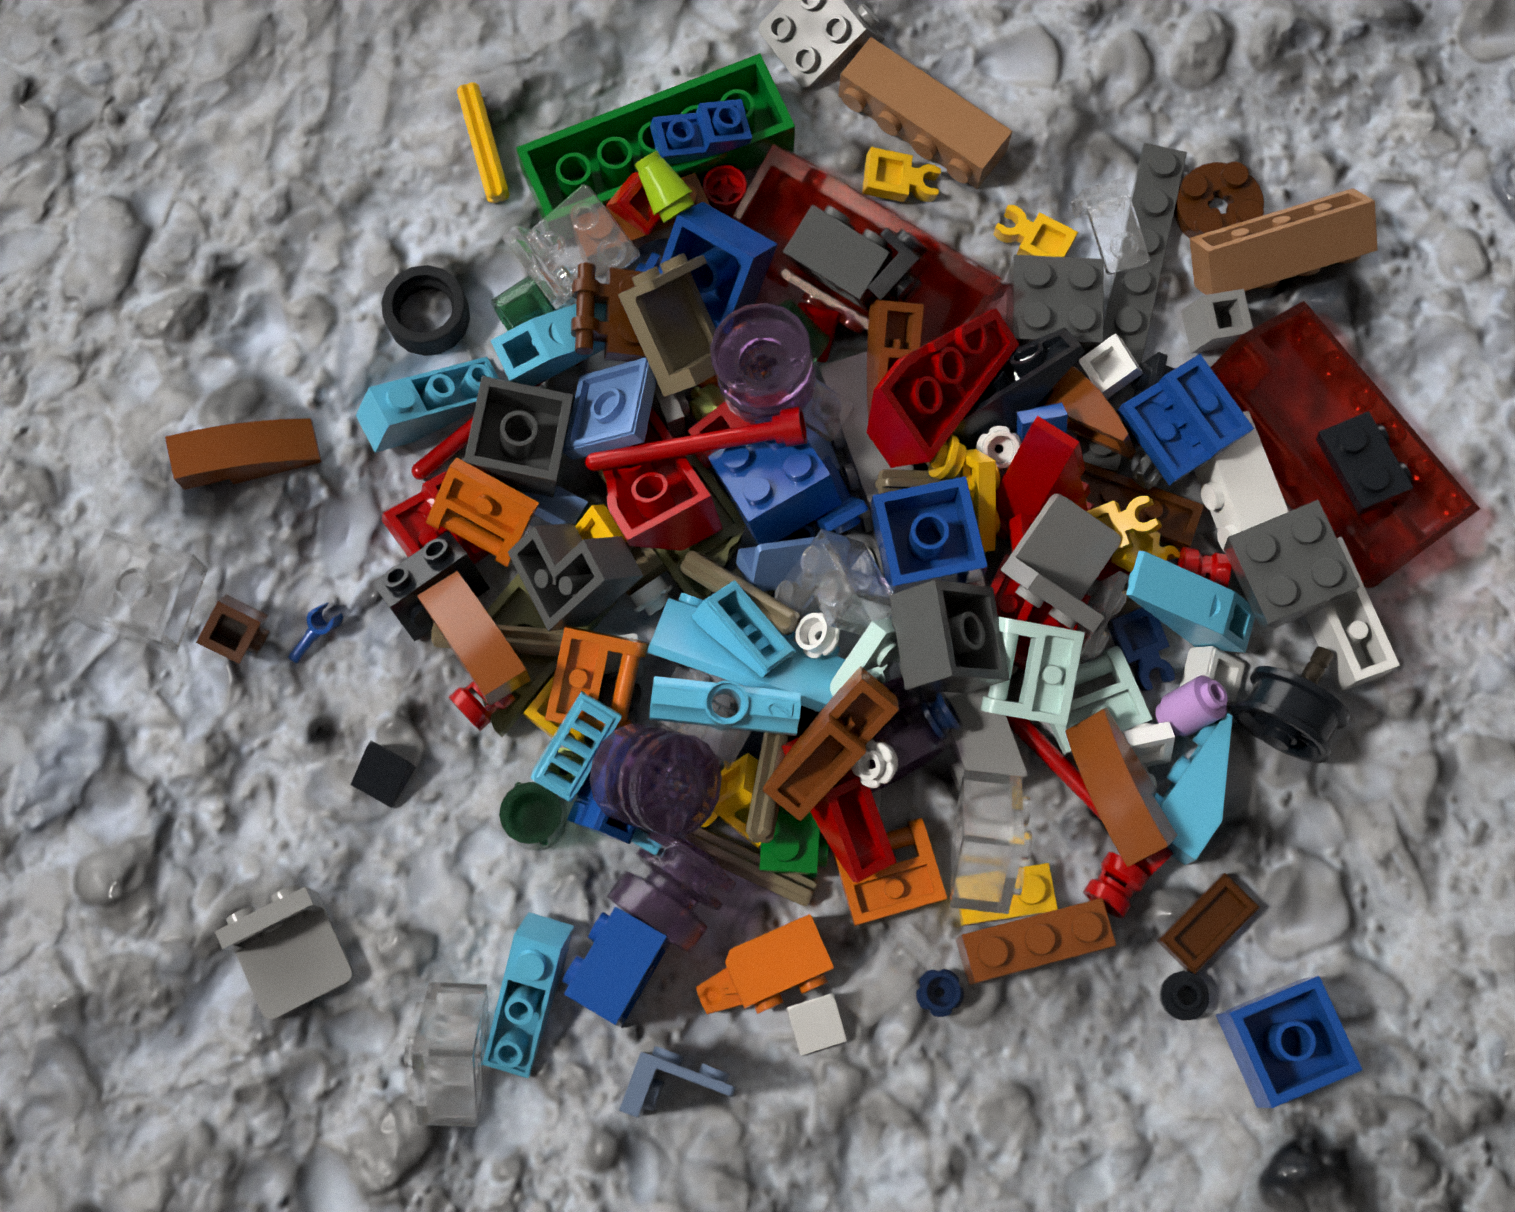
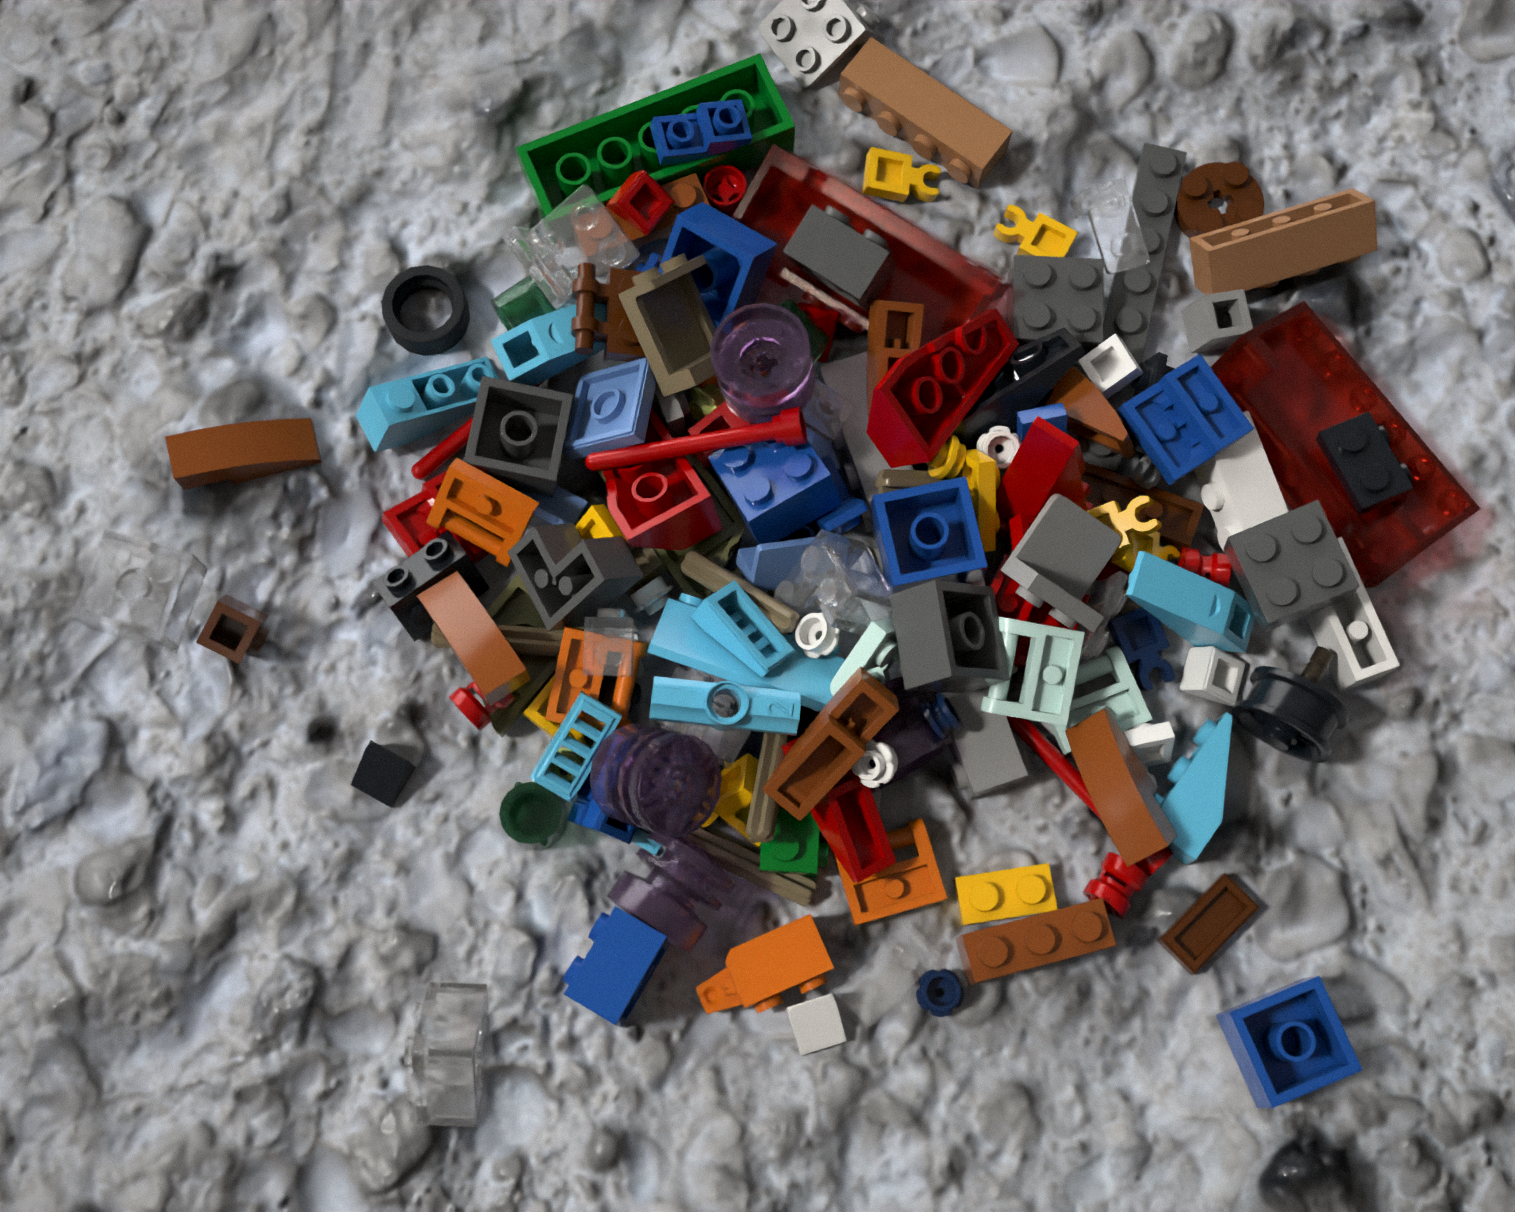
(287, 951): light grey bracket -> none
(317, 627): blue hand -> none
(483, 142): yellow axle -> none
(527, 993): medium azure slope -> none
(609, 643): none -> clear bracket
(645, 1089): sand blue bracket -> none
(663, 187): lime cone -> none
(902, 274): black bracket -> none
(989, 842): clear brick -> none
(1169, 995): black plate -> none
(1193, 706): lavender brick -> none

